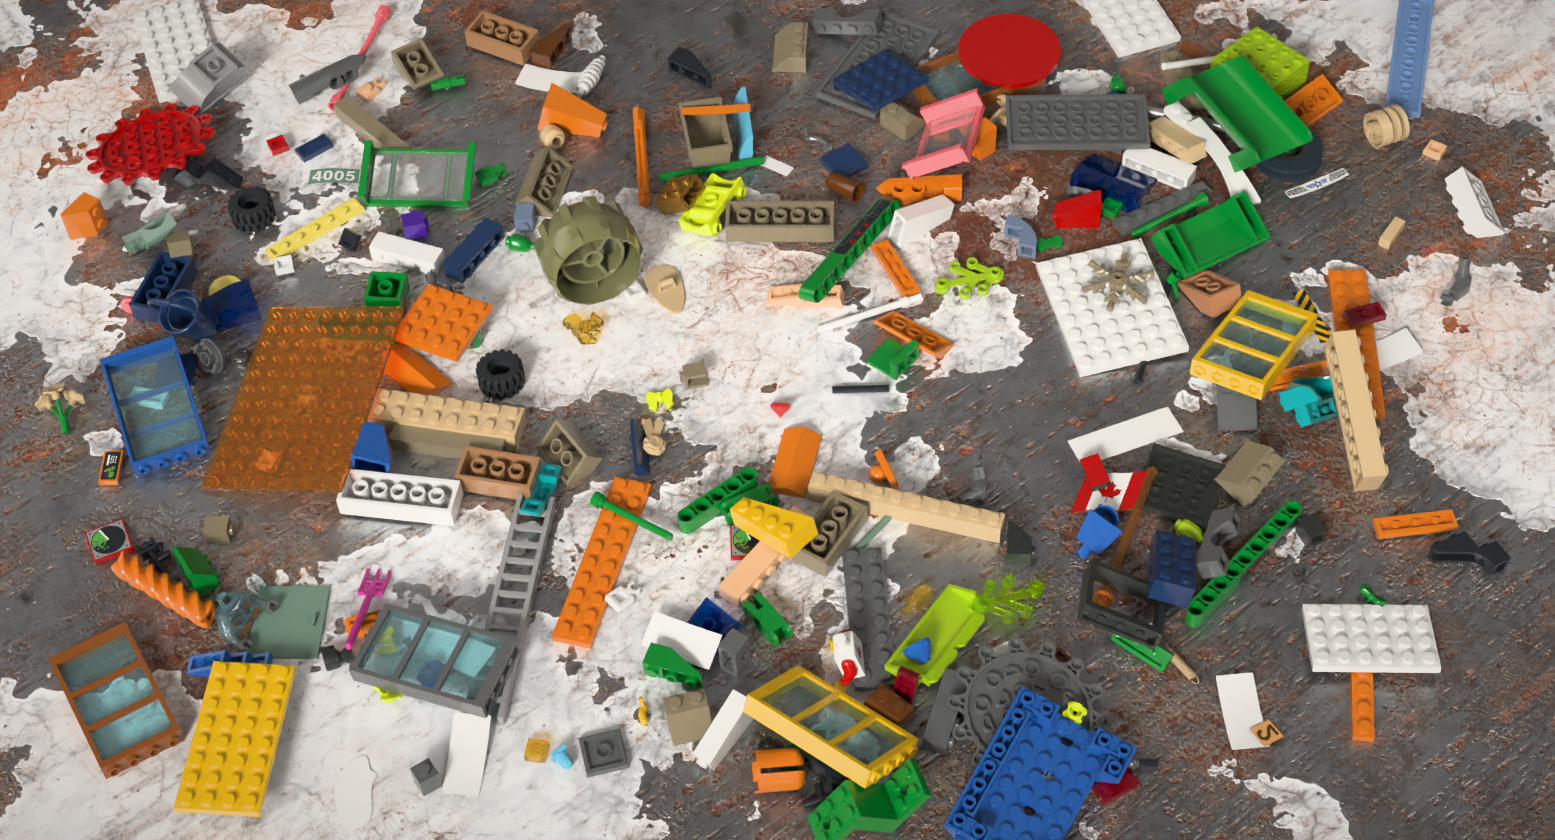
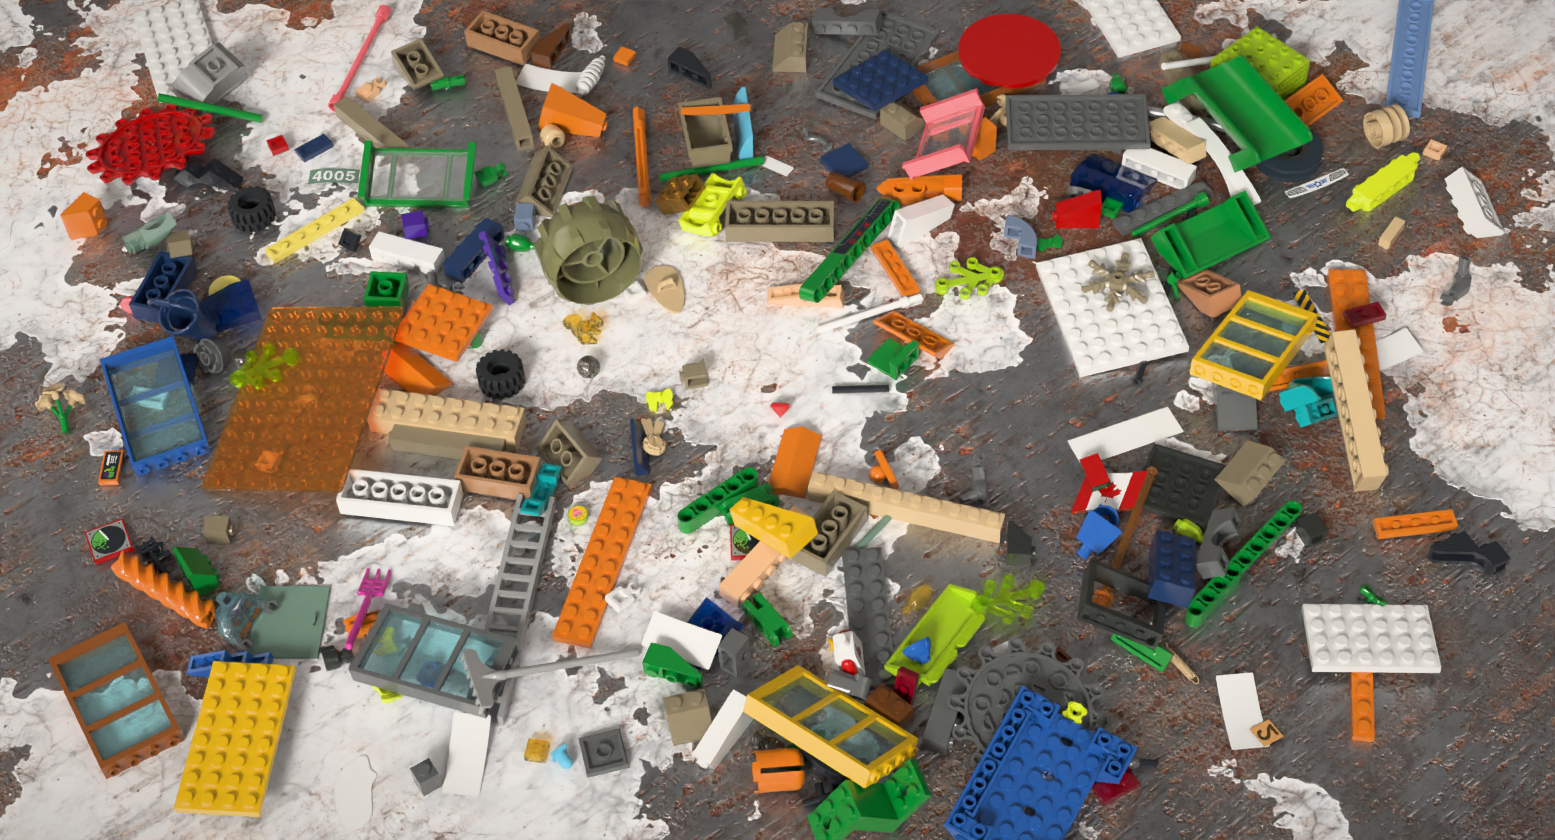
(209, 107): none -> green piece
(243, 376): none -> clear neon green plant
(283, 265): white plate -> none
(342, 71): dark grey panel -> none
(371, 449): blue slope -> none
(485, 678): none -> light grey piece
(499, 267): none -> dark purple wing
(514, 108): none -> dark tan brick
(578, 515): none -> tile
(588, 367): none -> clear smoke piece
(599, 500): green piece -> none
(624, 56): none -> orange tile
(642, 712): yellow piece -> none
(855, 686): none -> dark grey piece
(1384, 183): none -> neon yellow hinge

